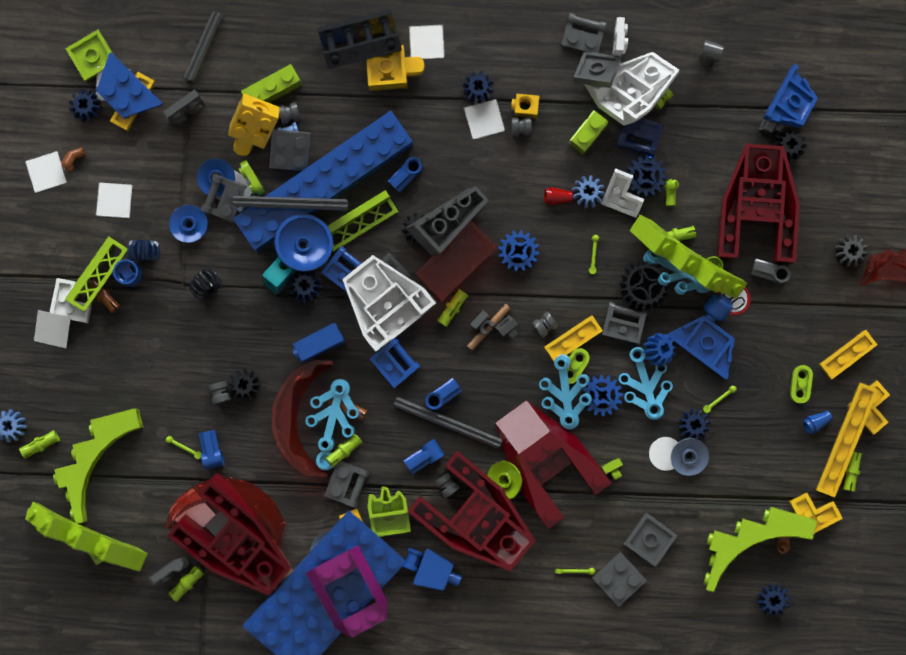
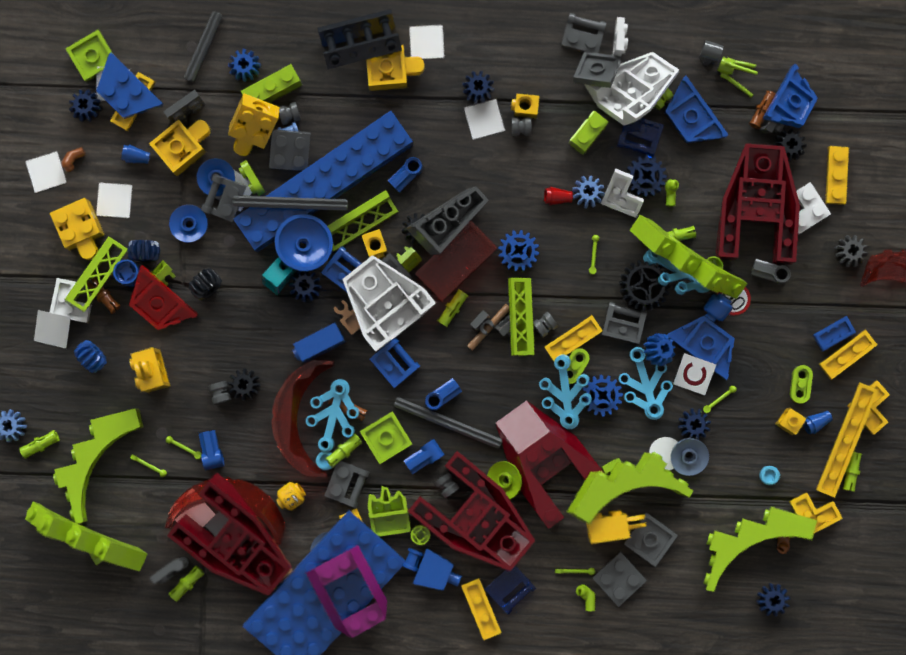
(77, 229): none -> yellow brick
(90, 356): none -> blue gear
(134, 155): none -> blue cone
(149, 370): none -> yellow brick
(158, 302): none -> red wing
(162, 271): none -> lime tile
(162, 473): none -> lime hinge
(181, 146): none -> yellow brick
(249, 70): none -> blue gear
(290, 496): none -> yellow head
(349, 320): none -> medium nougat plate
(373, 236): none -> yellow brick
(386, 437): none -> lime plate
(409, 259): none -> lime tile
(420, 534): none -> lime wheel
(481, 609): none -> yellow plate
(505, 583): none -> clear blue plate
(523, 334): none -> lime fence
(588, 595): none -> lime arm
(601, 488): none -> lime arch
(612, 526): none -> yellow brick
(692, 115): none -> blue wing
(694, 374): none -> white sticker
(728, 66): none -> lime plant
(761, 108): none -> dark orange pin
(769, 475): none -> medium azure tile
(791, 421): none -> yellow brick
(813, 207): none -> white plate
(834, 333): none -> blue plate
(837, 175): none -> yellow plate

